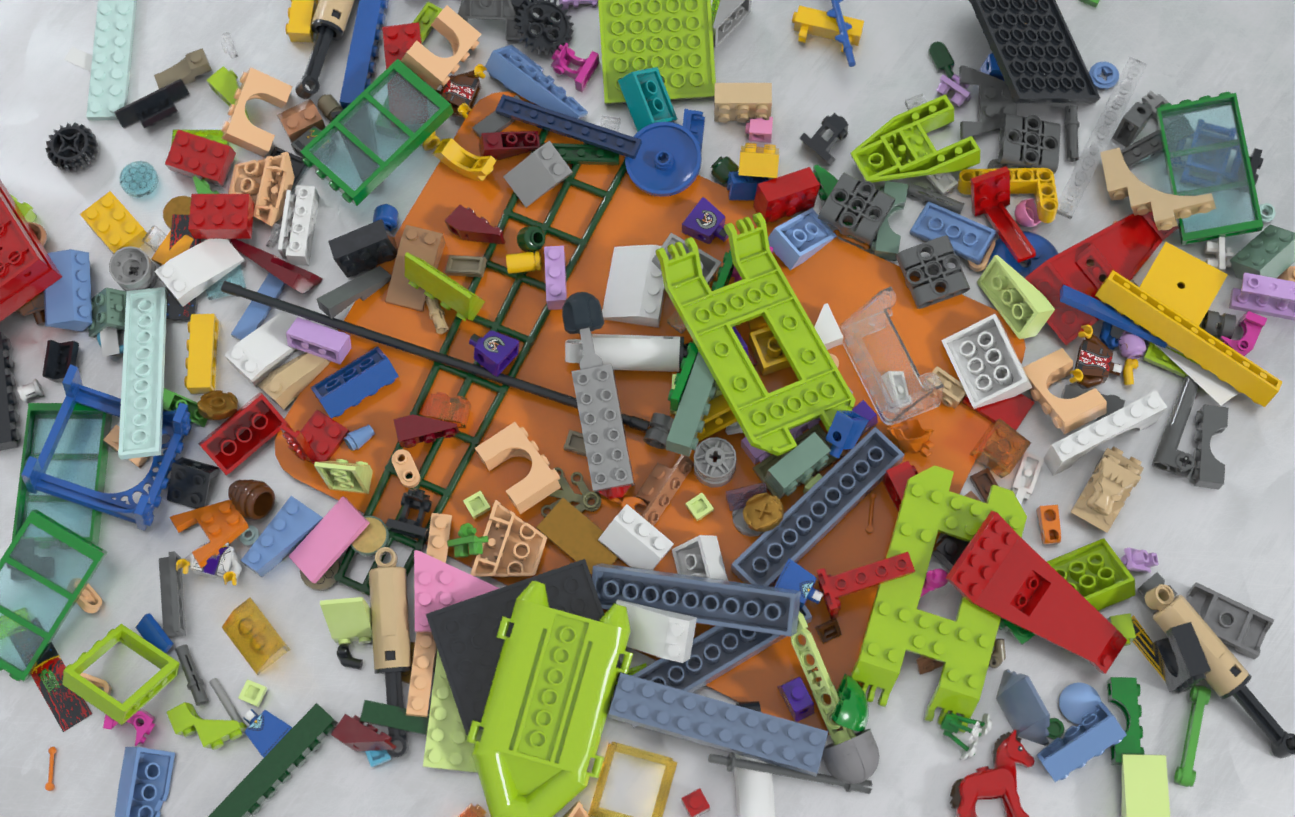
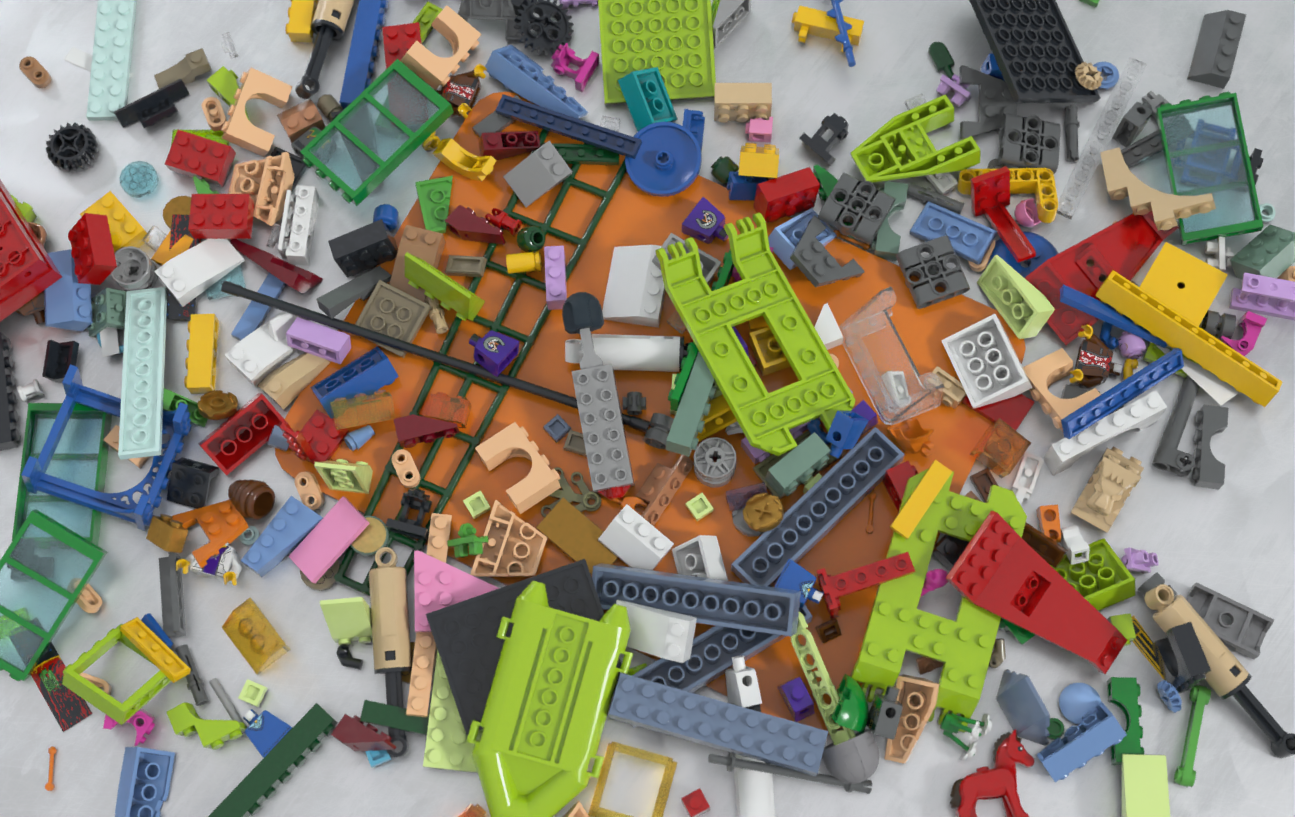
(33, 71): none -> medium nougat plate
(92, 249): none -> red brick
(155, 649): none -> yellow tile
(167, 533): none -> pearl gold brick
(215, 115): none -> light nougat plate
(277, 440): none -> sand blue tile
(280, 325): none -> white slope
(311, 489): none -> light nougat plate
(362, 409): none -> clear yellow brick
(393, 314): none -> dark tan plate
(434, 202): none -> bright green wing
(503, 221): none -> red piece
(557, 428): none -> sand blue tile
(634, 403): none -> dark grey gear
(742, 684): none -> white torso
(813, 427): none -> blue arm
(817, 262): none -> dark grey wing
(885, 713): none -> dark grey torso
(918, 702): none -> light nougat wedge
(921, 499): none -> yellow tile
(1043, 545): none -> reddish brown tile
(1074, 543): none -> white leg
(1090, 82): none -> tan gear
(1122, 393): none -> blue tile
(1169, 696): none -> medium blue gear
(1216, 48): none -> dark grey slope

